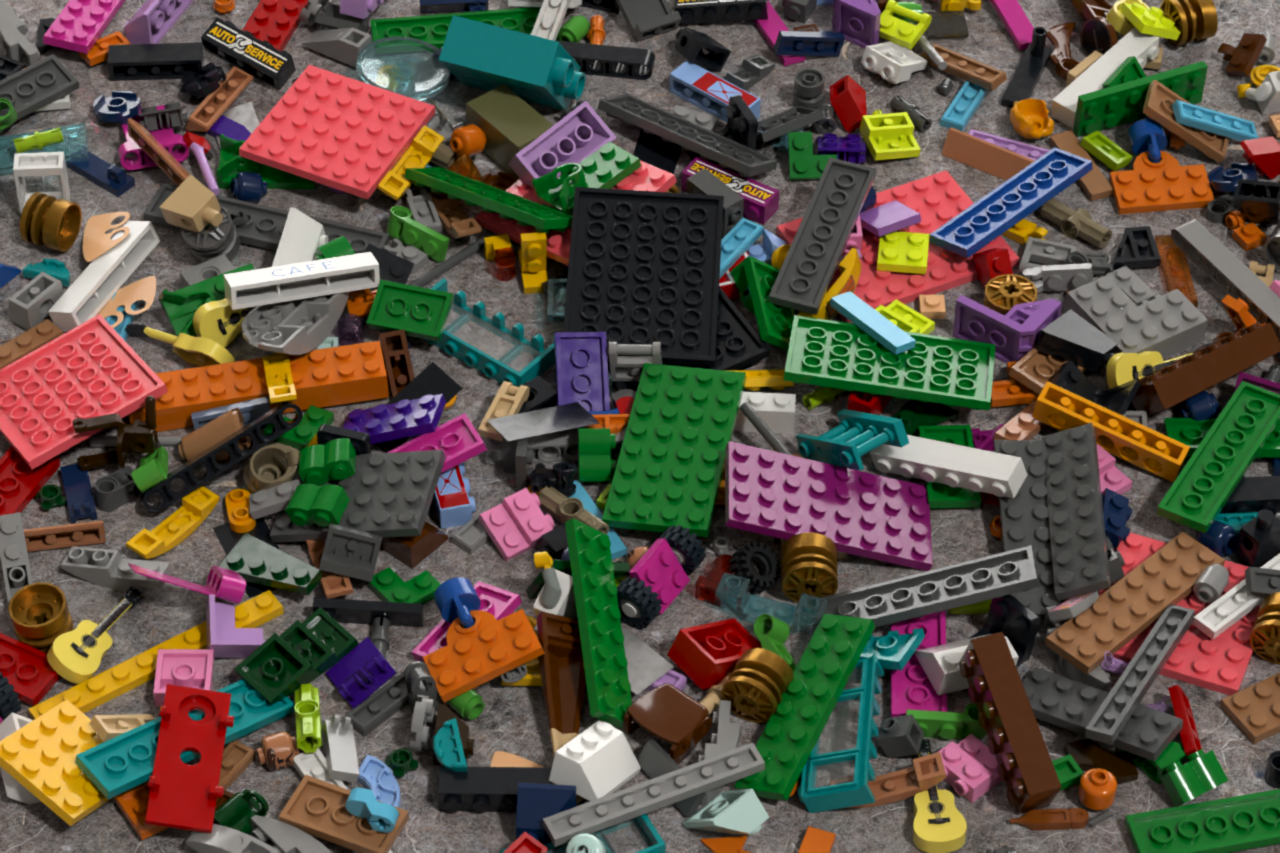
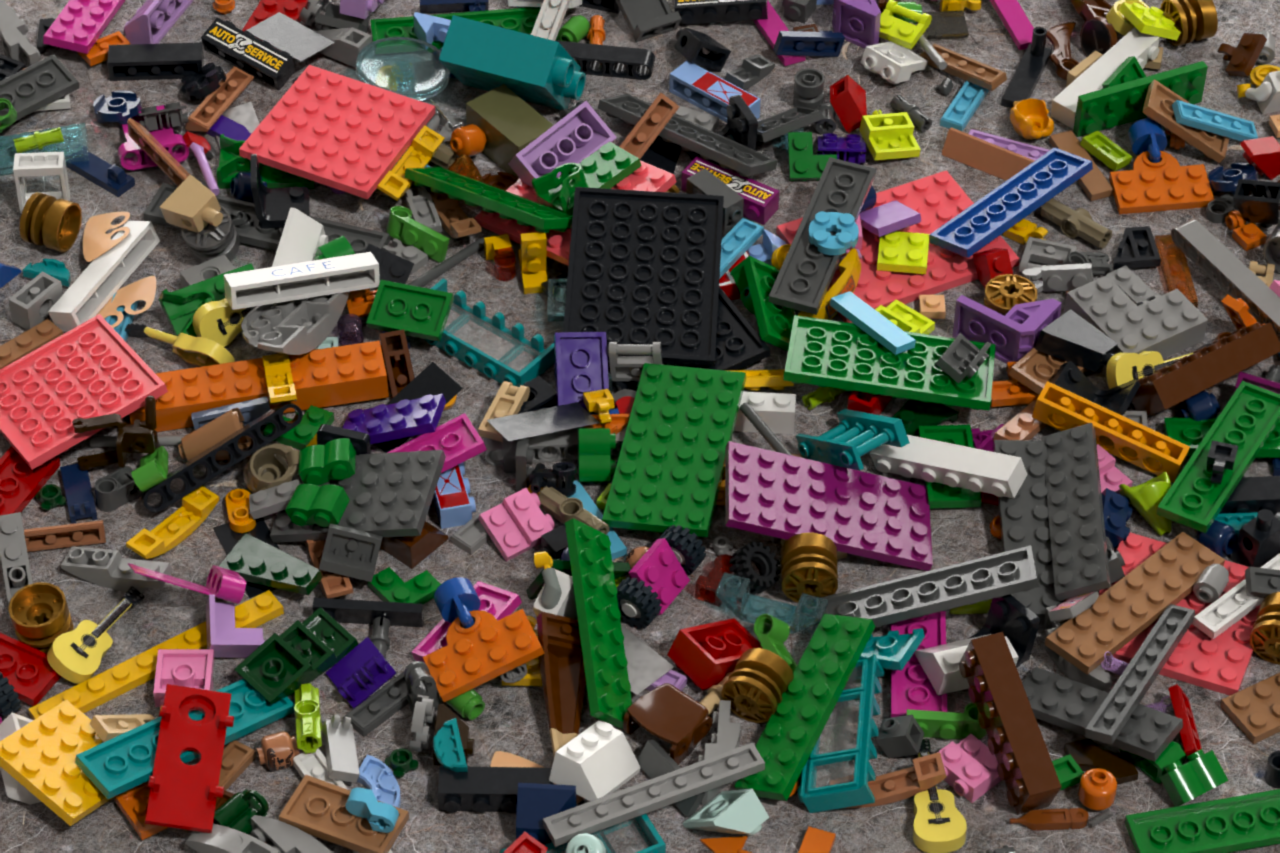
(274, 203): none -> black piece
(290, 36): none -> sticker
(430, 27): none -> light blue slope
(599, 402): none -> yellow plate
(649, 126): none -> nougat slope
(837, 222): none -> medium azure plate
(962, 358): none -> dark grey bracket
(1146, 499): none -> lime hat
(1221, 457): none -> black plate

